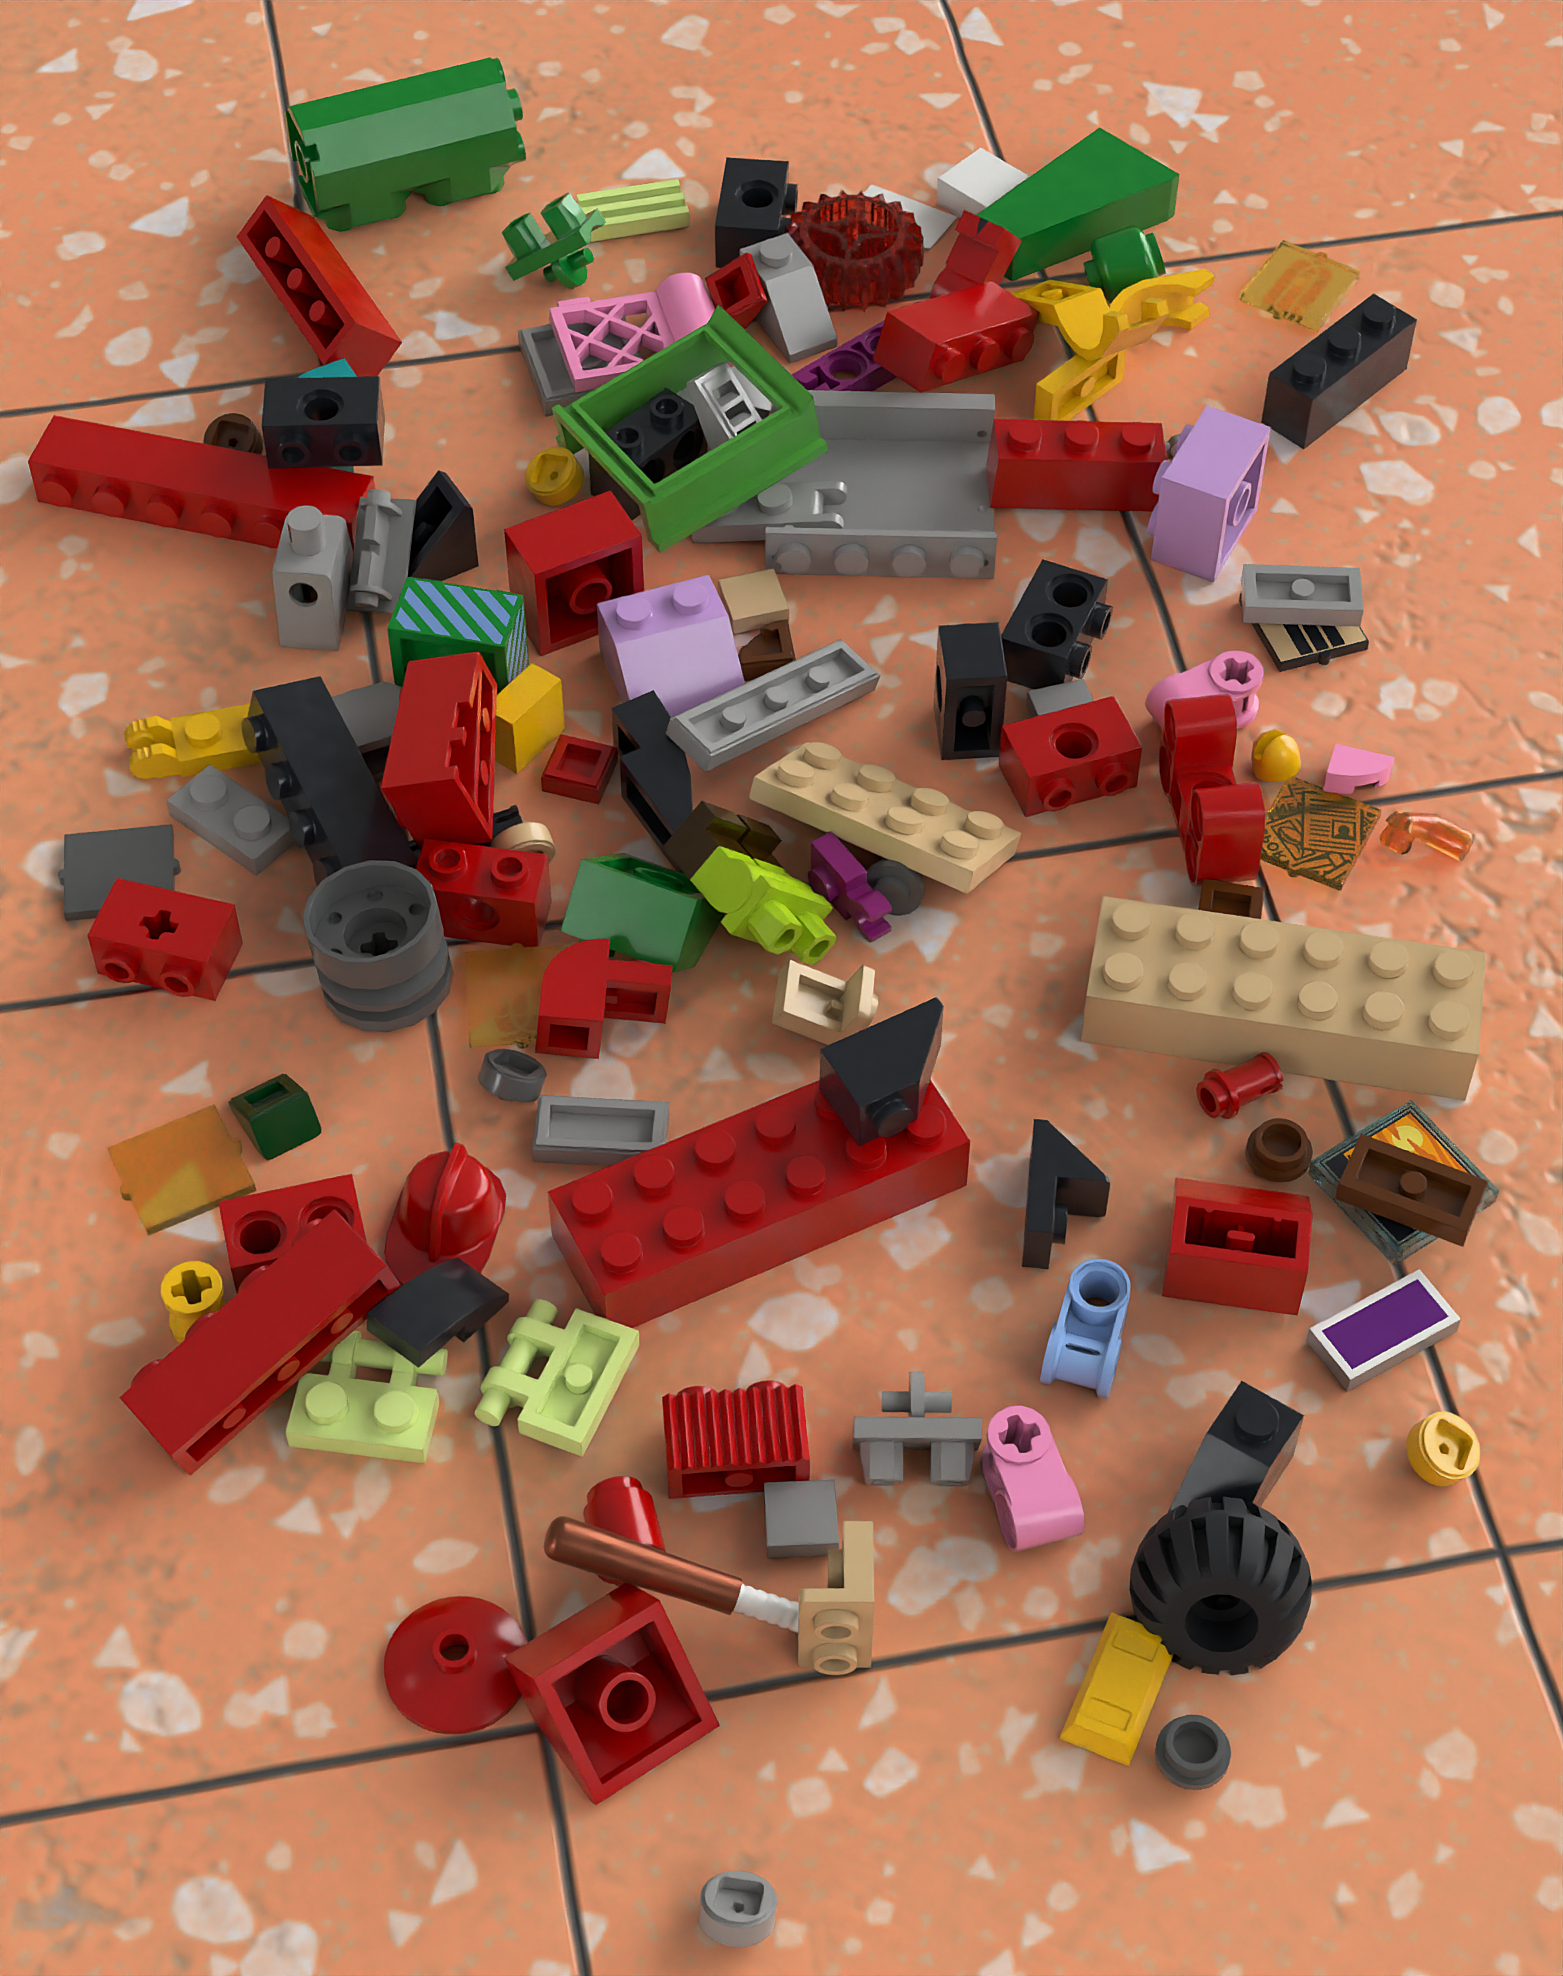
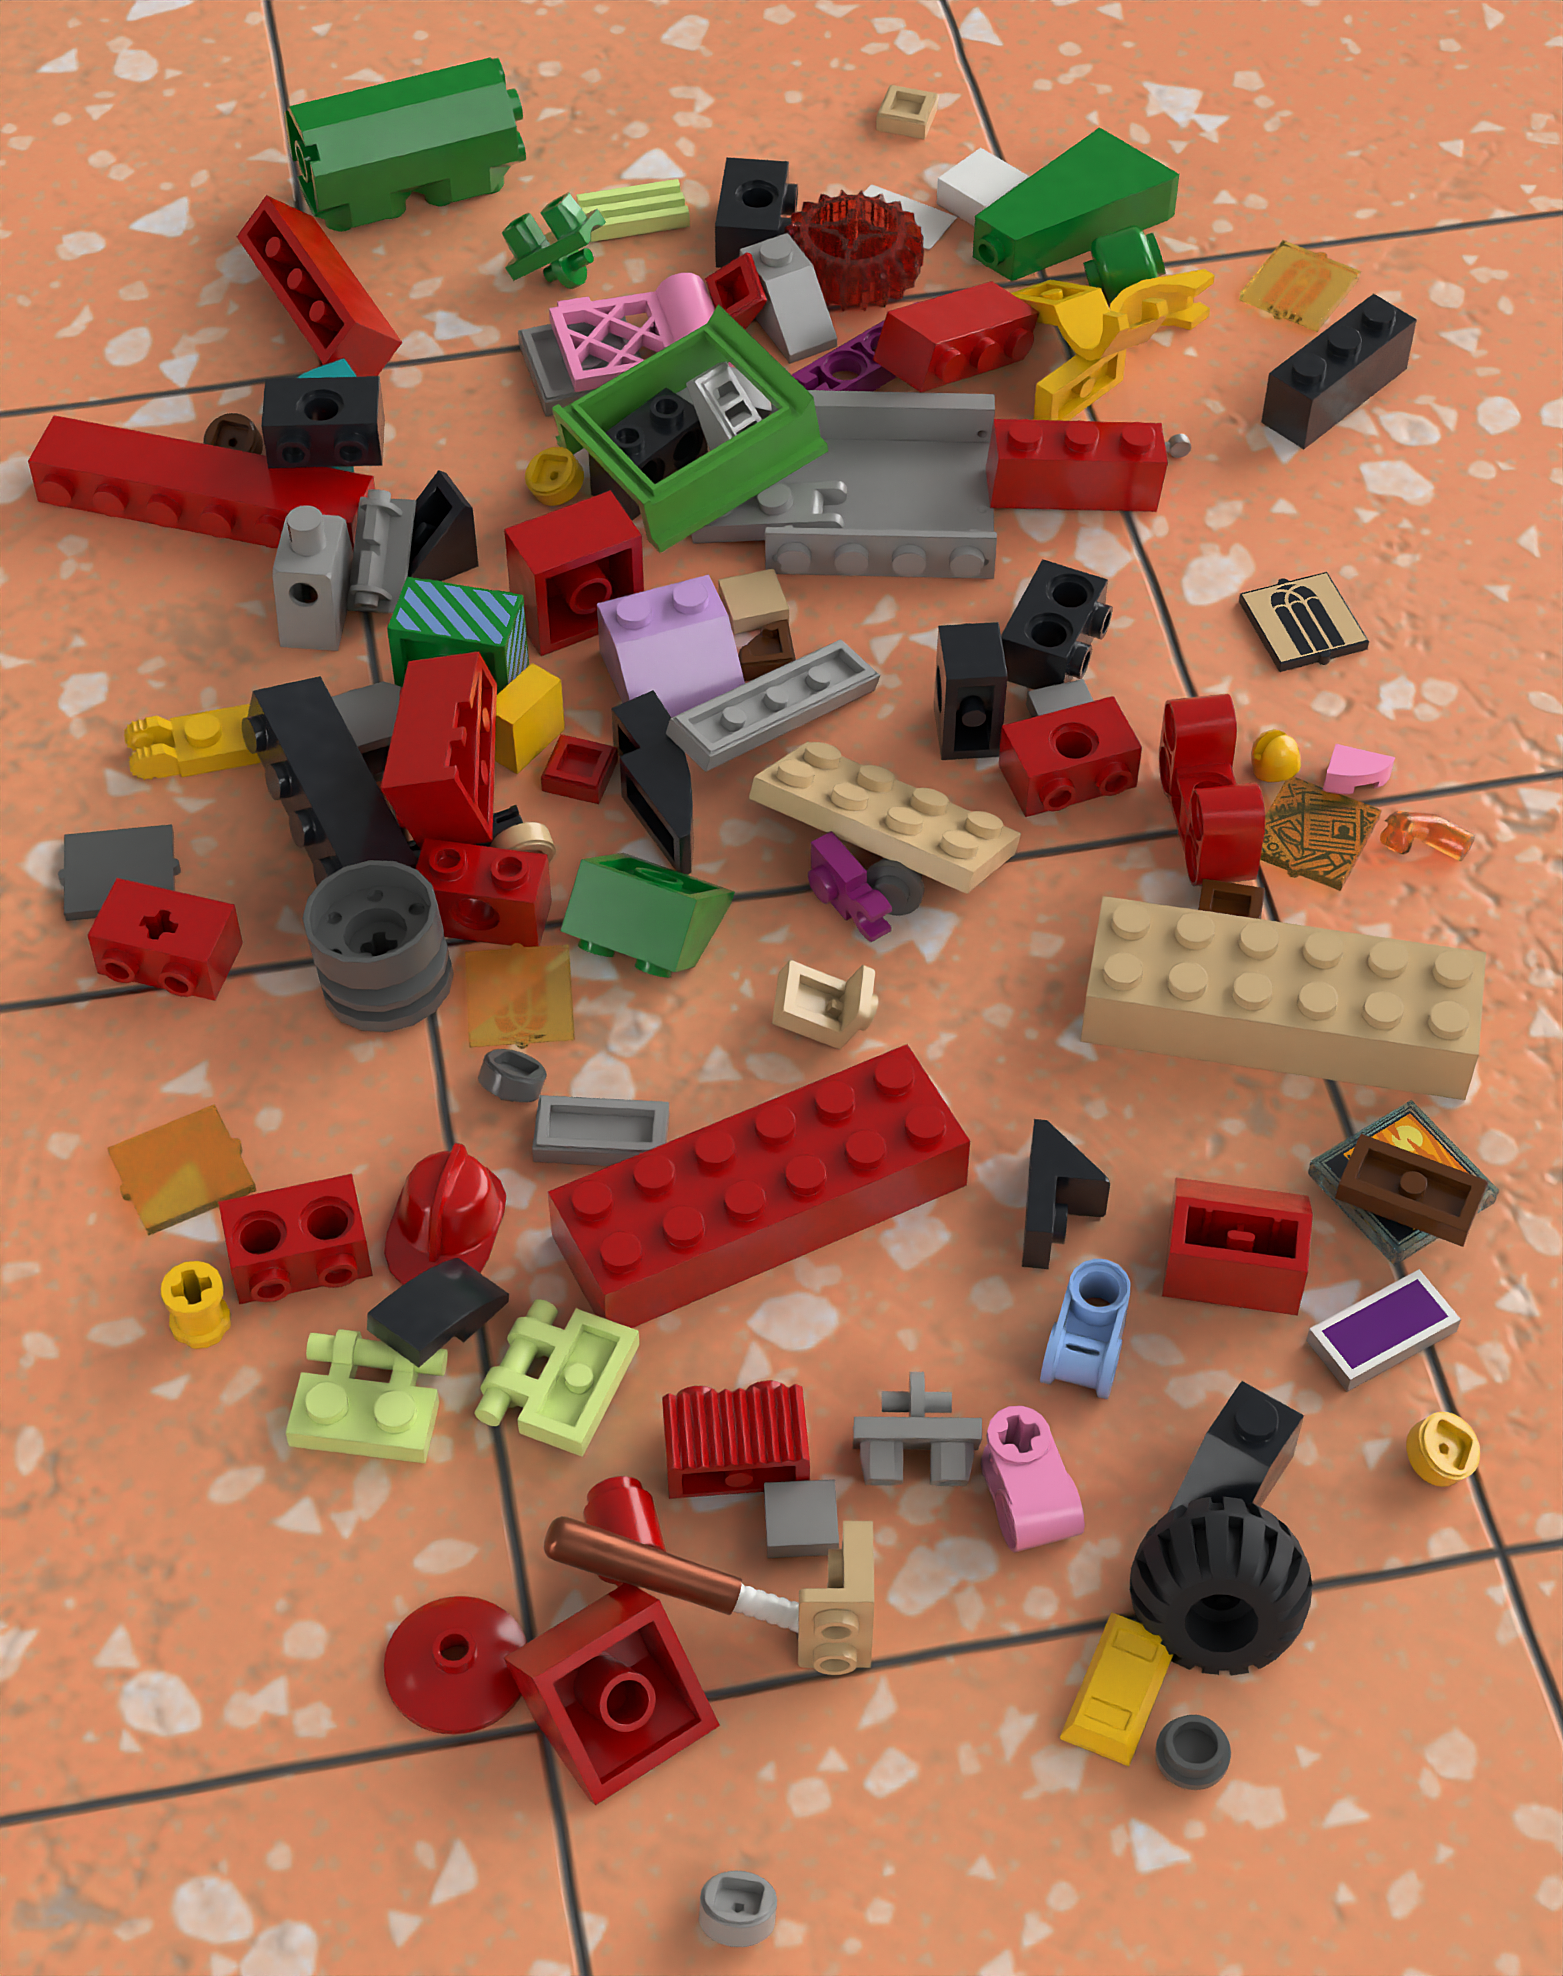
(232, 819): light grey plate -> none
(259, 1341): red brick -> none
(276, 1116): dark green slope -> none
(586, 987): red brick -> none
(739, 876): lime hips -> none
(883, 1072): black slope -> none
(907, 112): none -> tan tile
(977, 256): red leg -> none
(1208, 492): lavender brick -> none
(1228, 1090): red pin -> none
(1241, 682): bright pink piece -> none
(1279, 1150): reddish brown plate -> none
(1301, 595): light grey plate -> none

